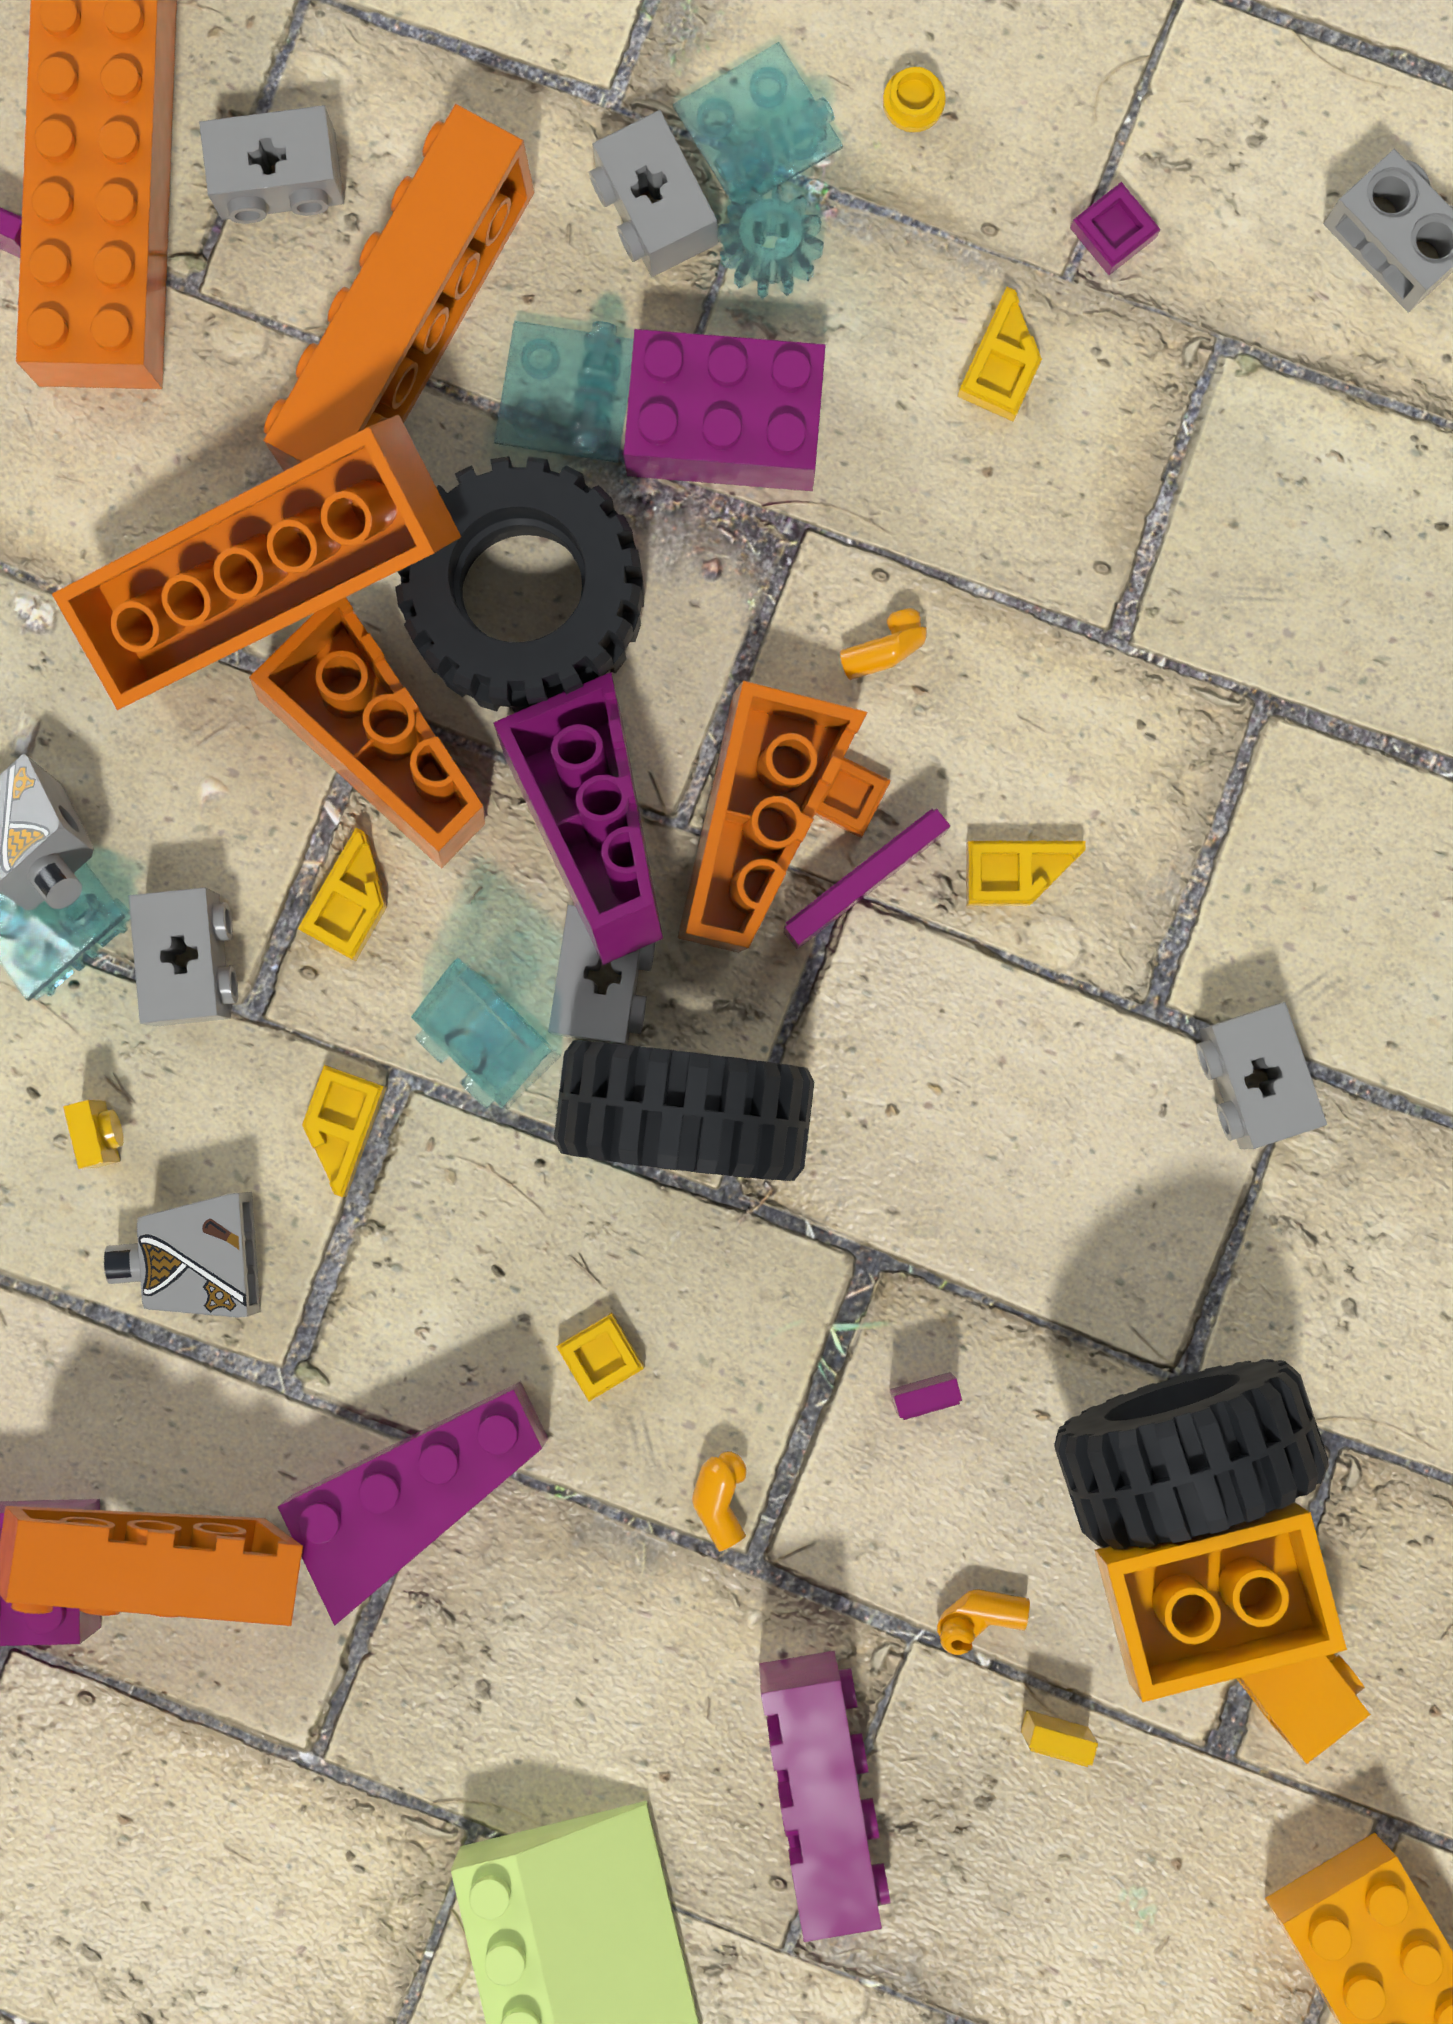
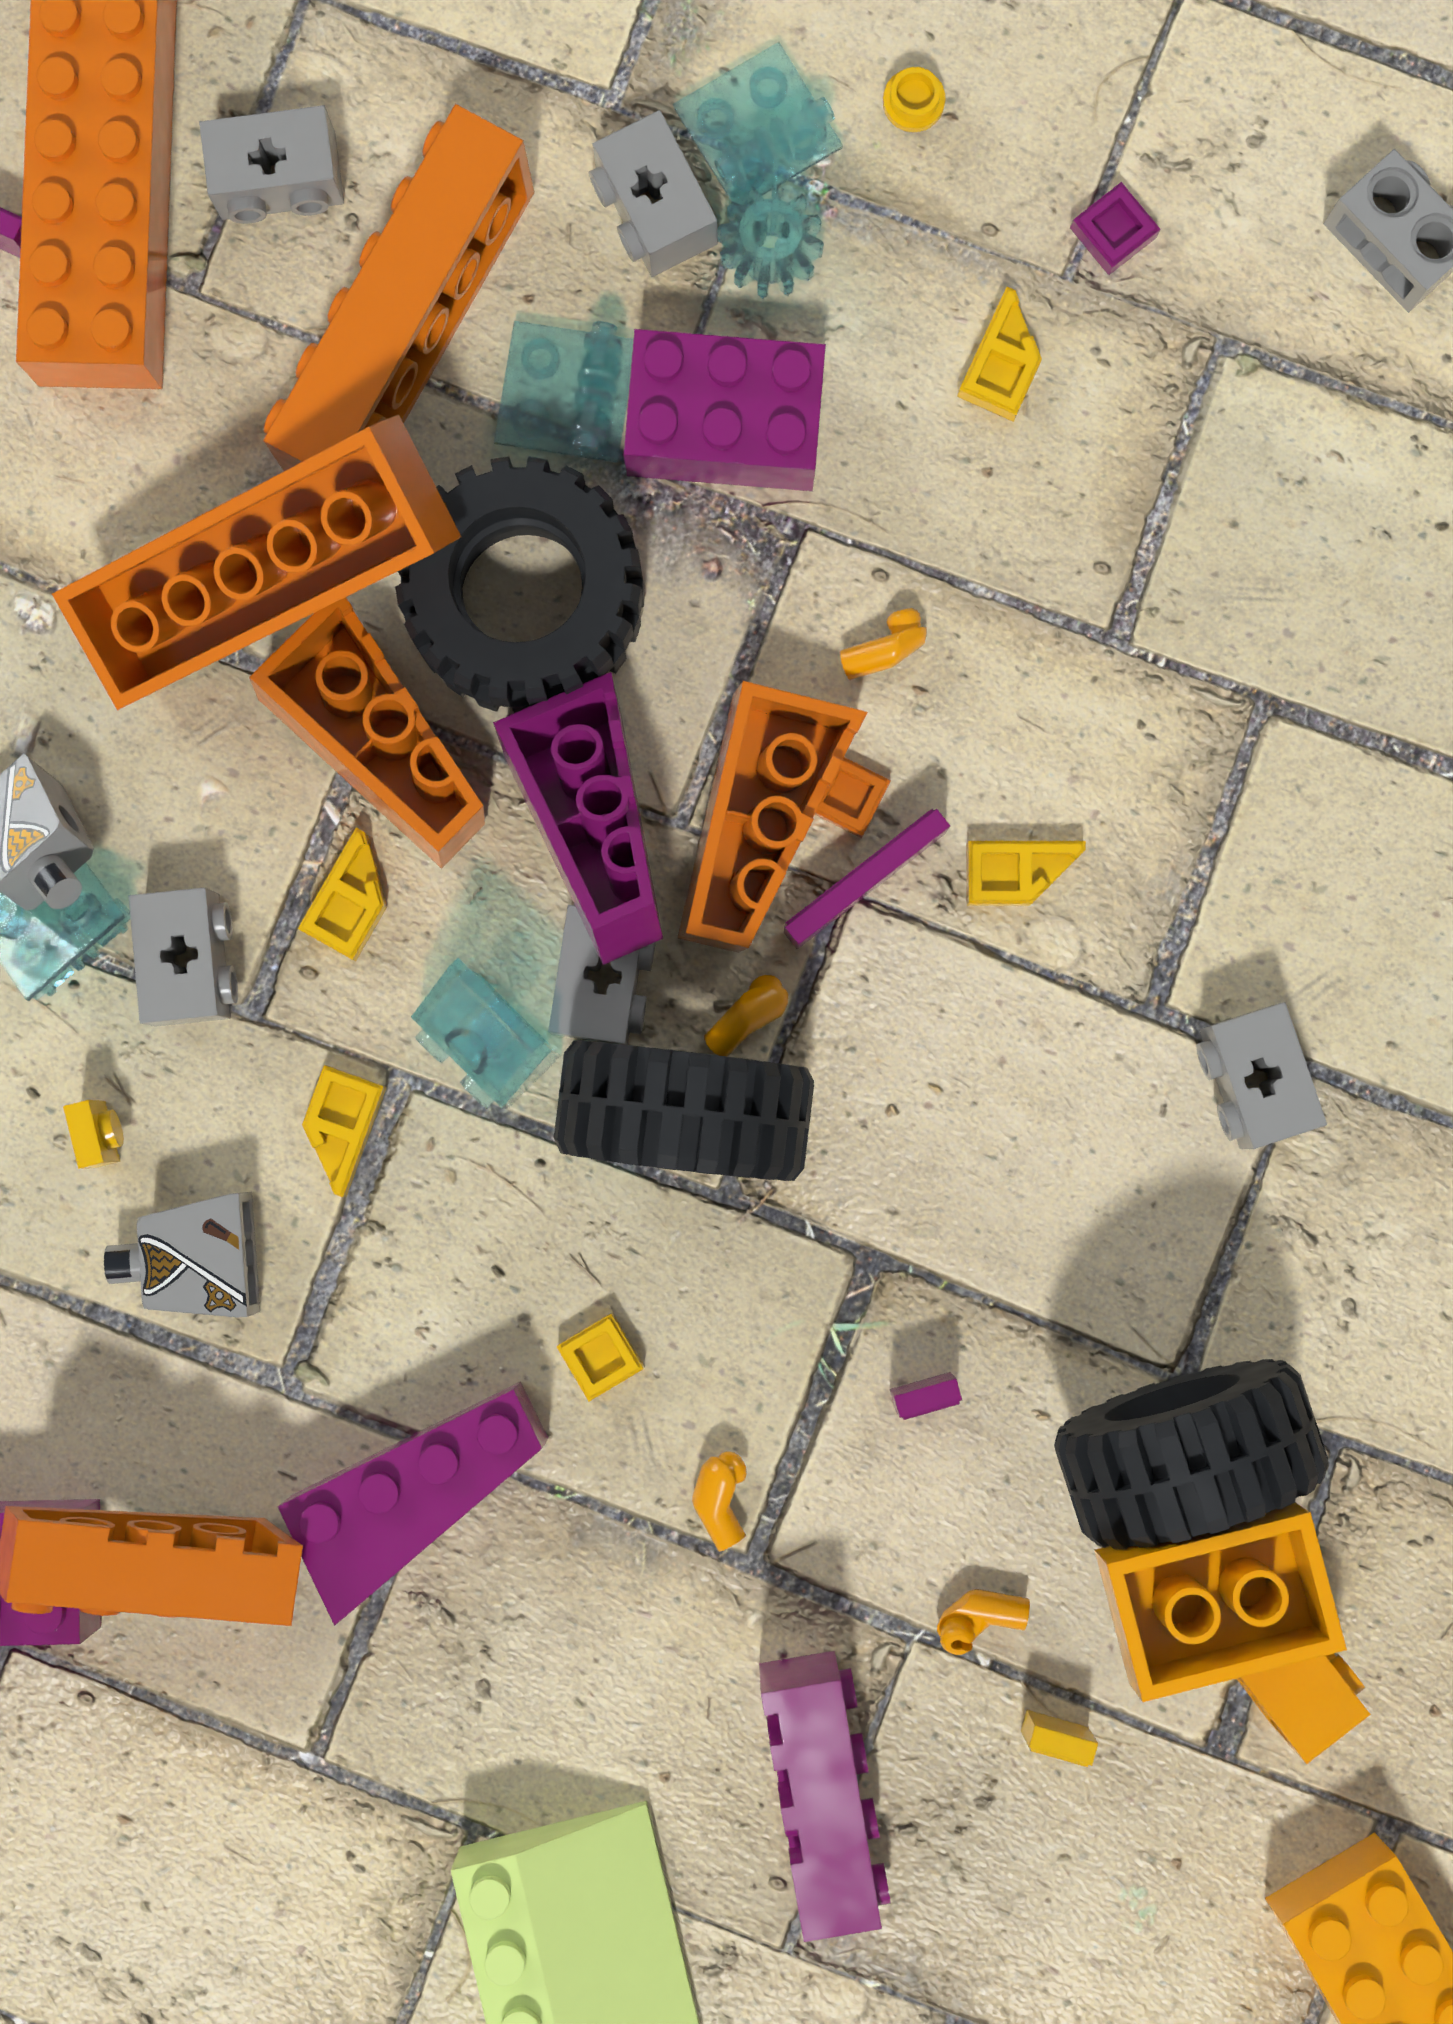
(754, 1009): none -> light orange arm

